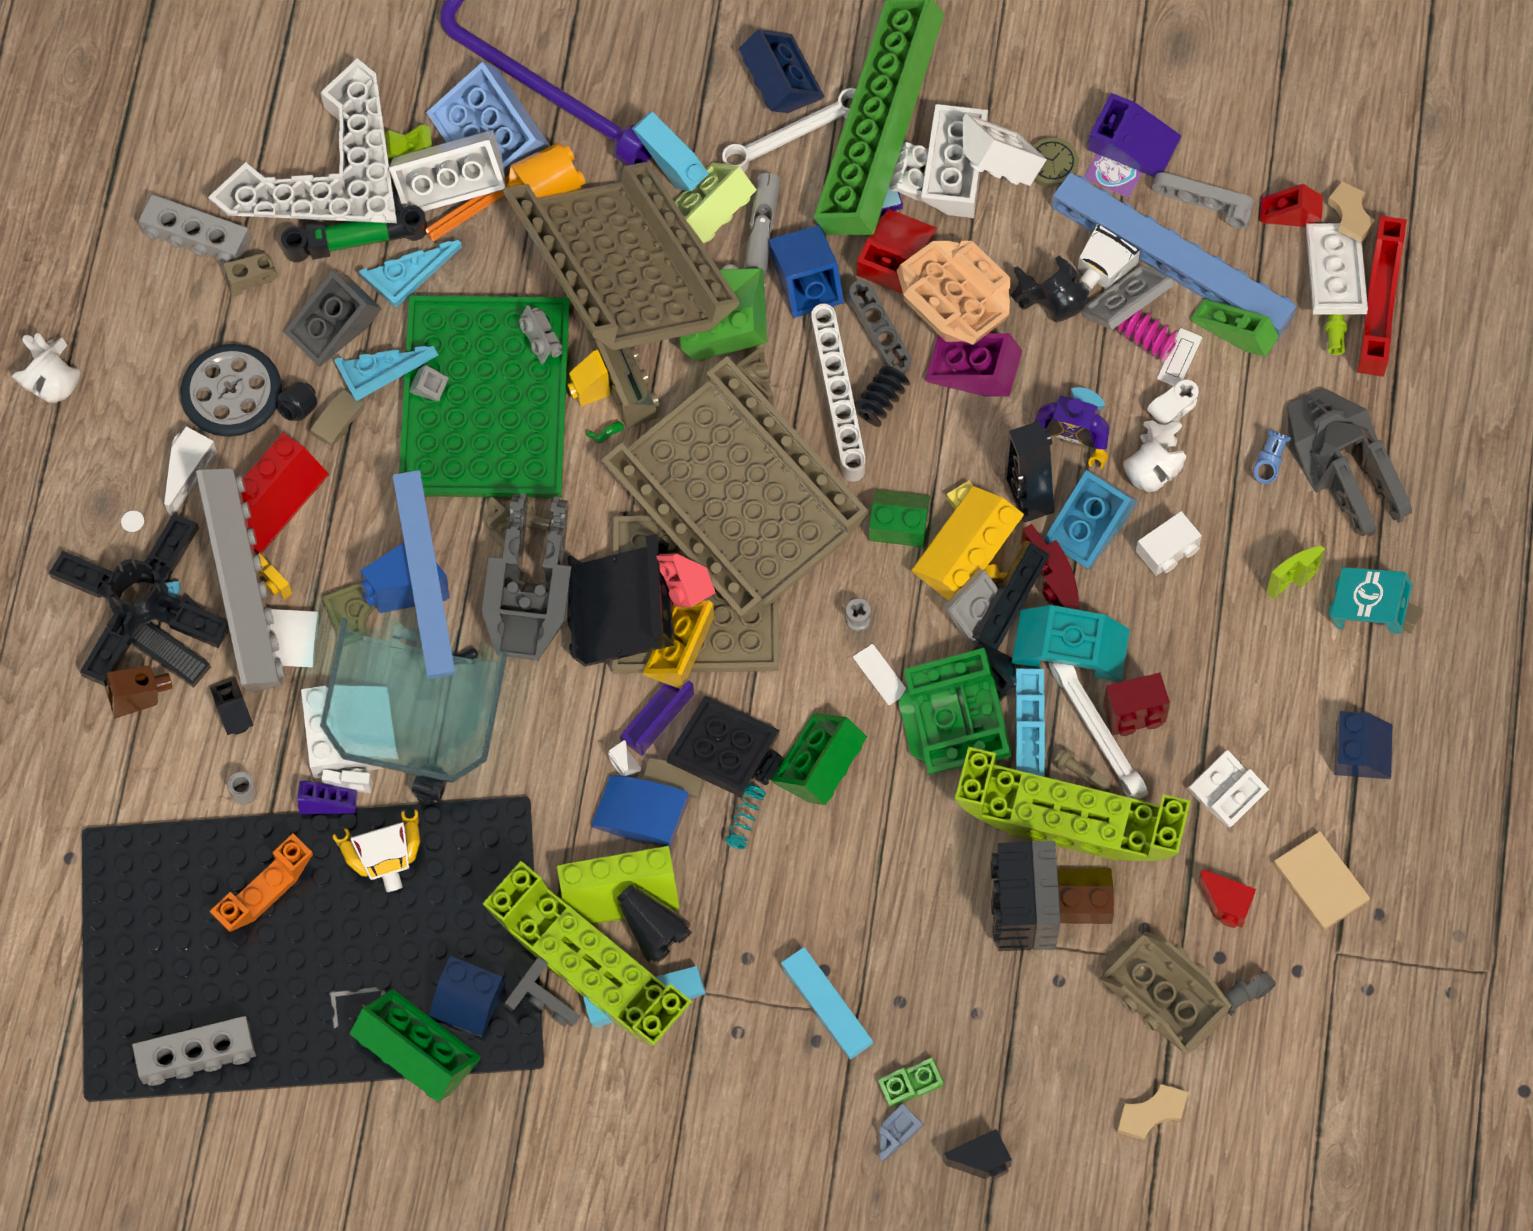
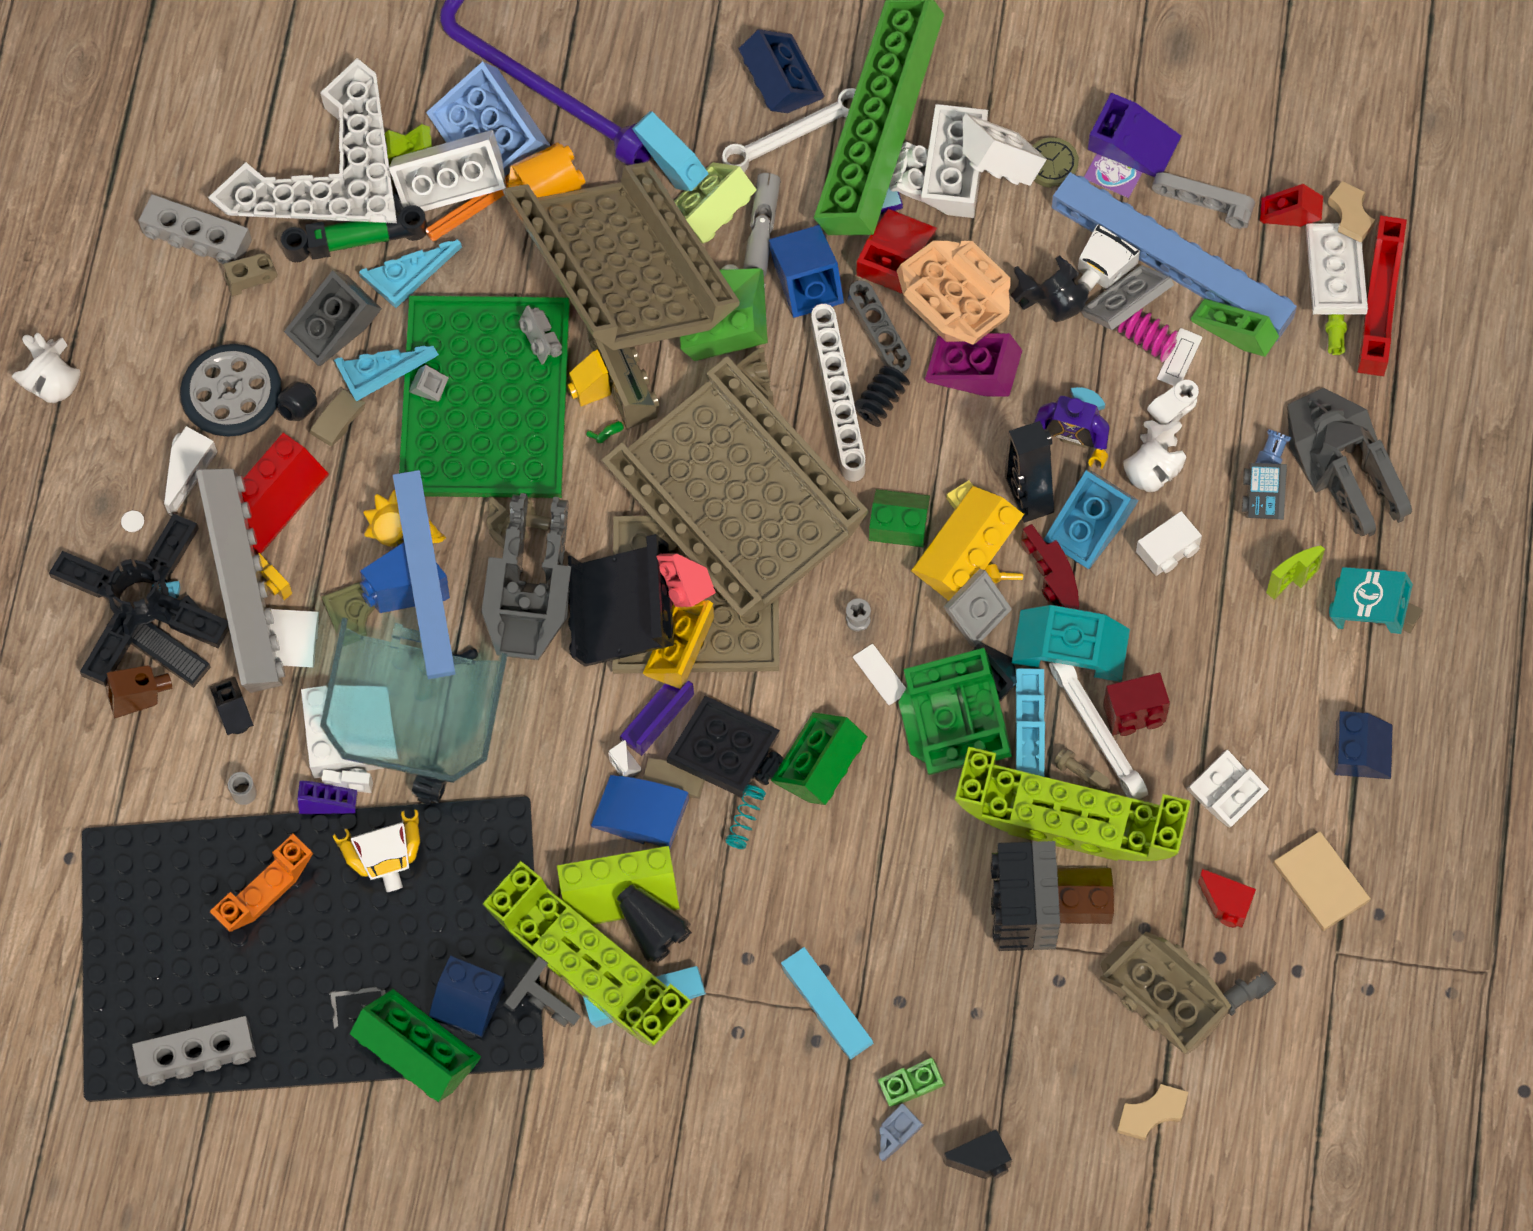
(386, 523): none -> yellow head
(1011, 595): black tile -> none
(1265, 490): none -> slope

